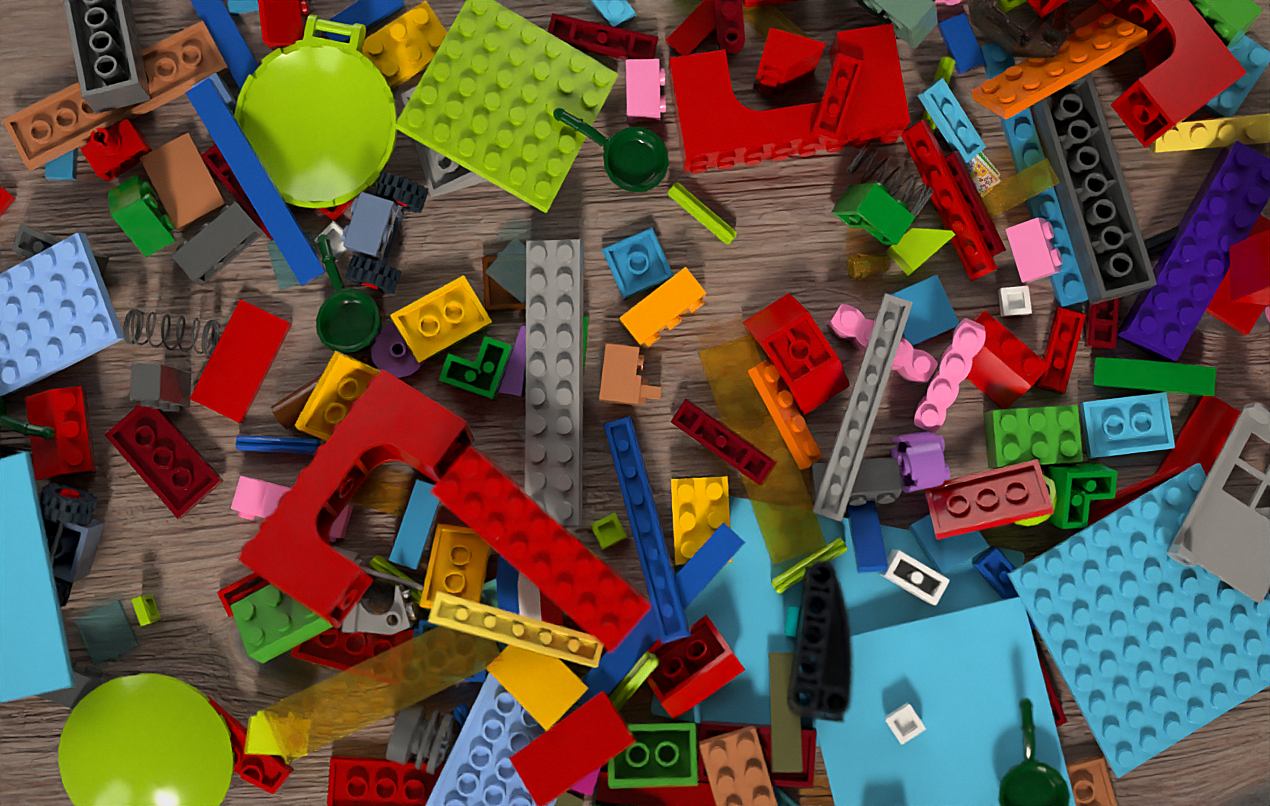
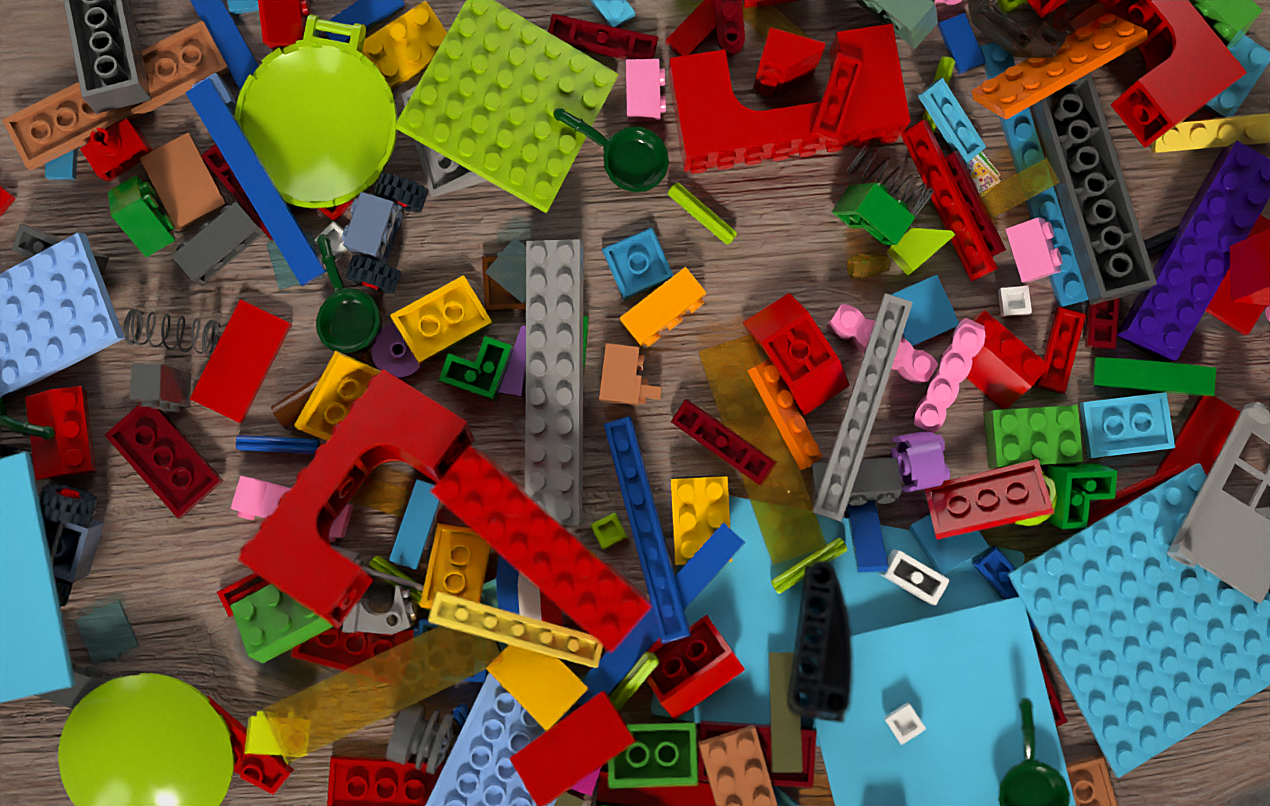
(146, 609): lime tile -> none
(791, 620): teal tile -> none

